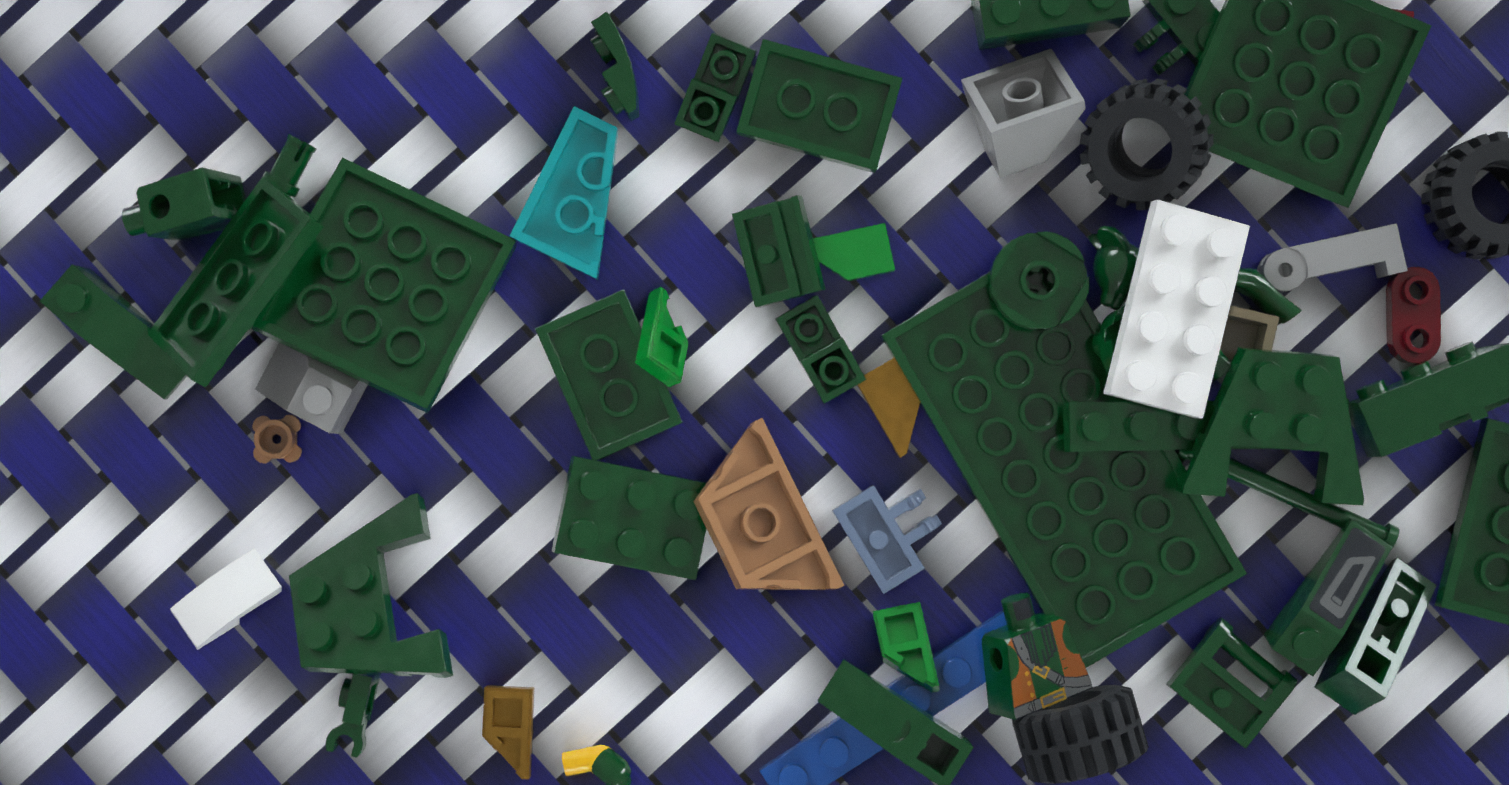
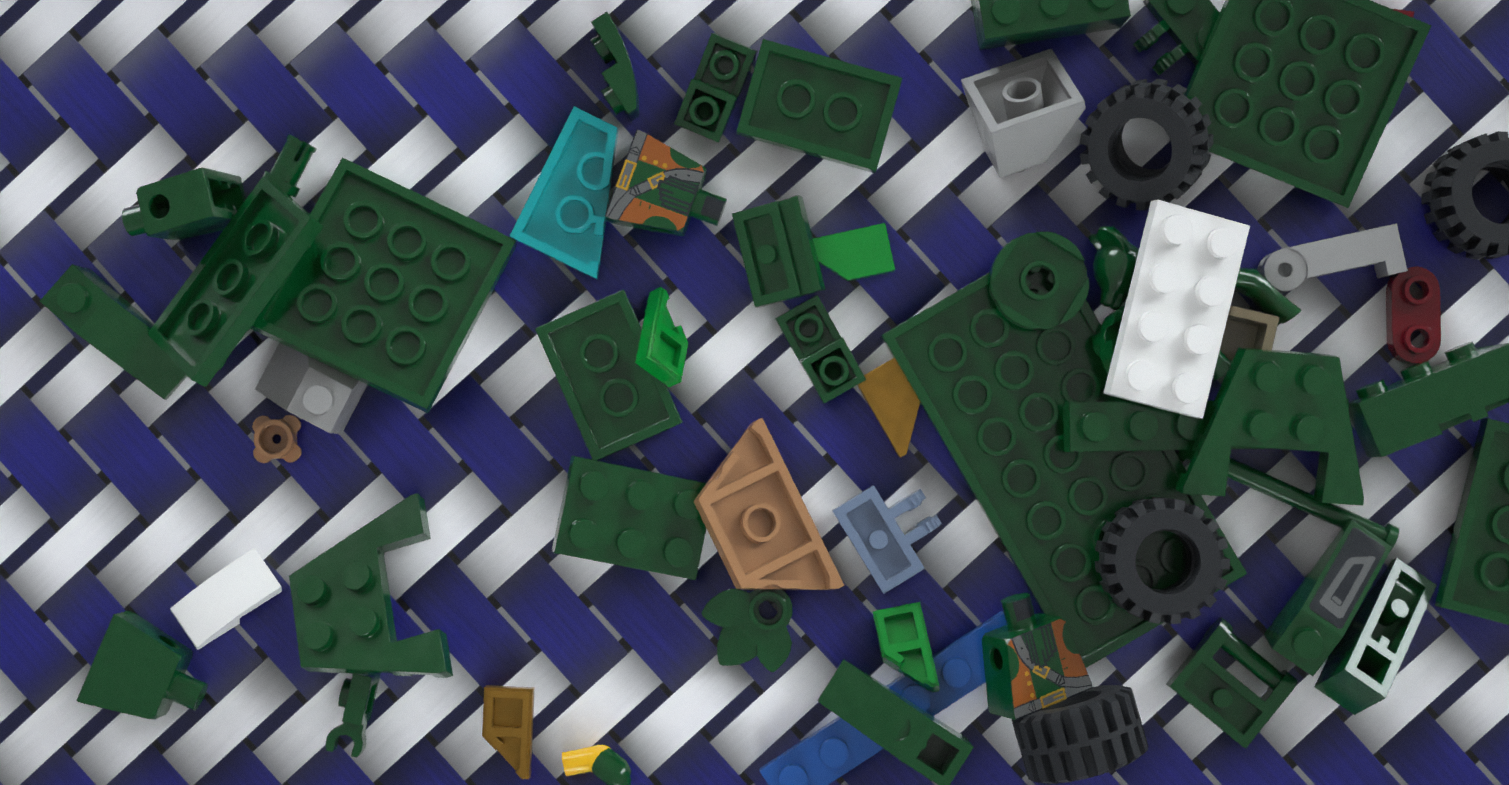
(140, 671): none -> dark green torso
(661, 190): none -> torso
(747, 631): none -> dark green plate
(1202, 567): none -> black tyre

